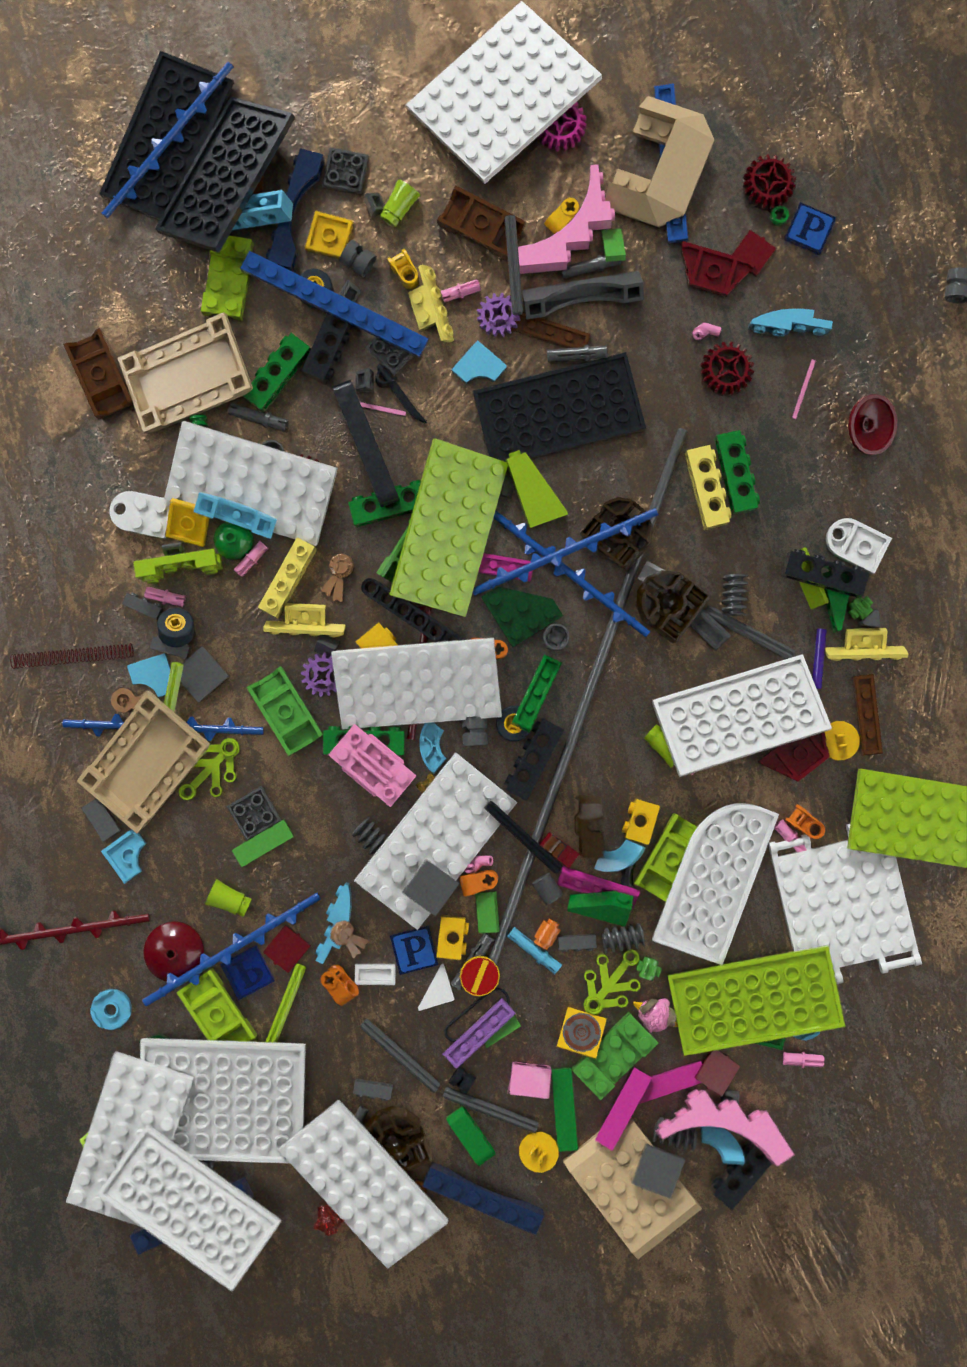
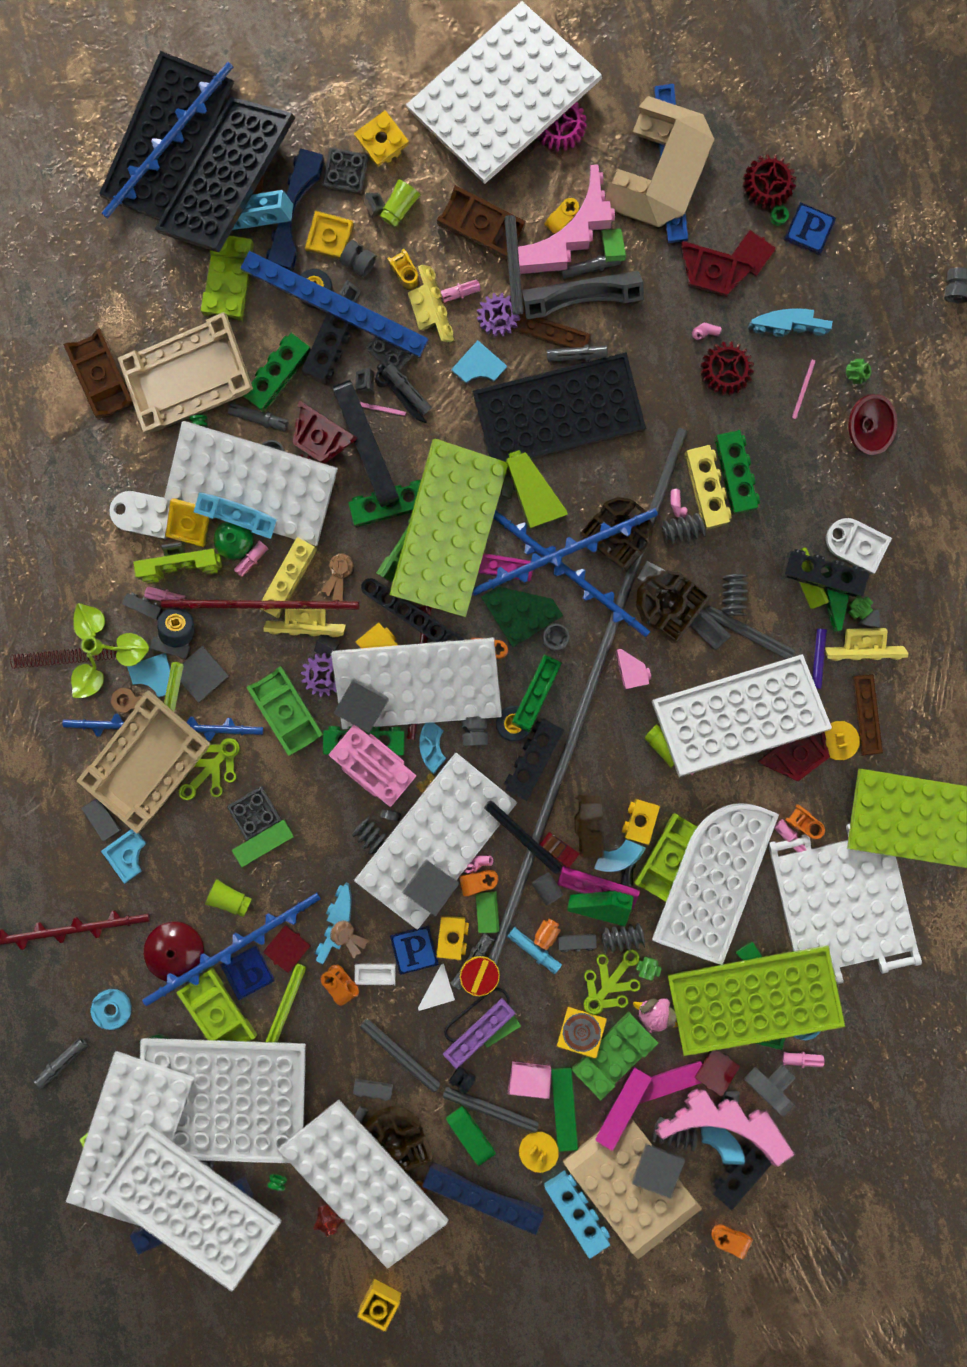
(53, 1069): none -> dark grey pin
(130, 650): none -> lime plant
(246, 604): none -> dark red plant
(277, 1182): none -> green bush
(319, 434): none -> dark red wing
(361, 705): none -> dark grey tile
(379, 1305): none -> yellow head
(381, 151): none -> yellow piece
(392, 815): none -> dark grey tile
(407, 389): none -> dark grey pin
(591, 1243): none -> medium azure brick
(632, 670): none -> bright pink slope
(676, 504): none -> bright pink arm
(683, 528): none -> dark grey piece
(733, 1242): none -> orange piece
(748, 952): none -> green tile
(771, 1088): none -> dark grey piece
(858, 371): none -> bright green gear

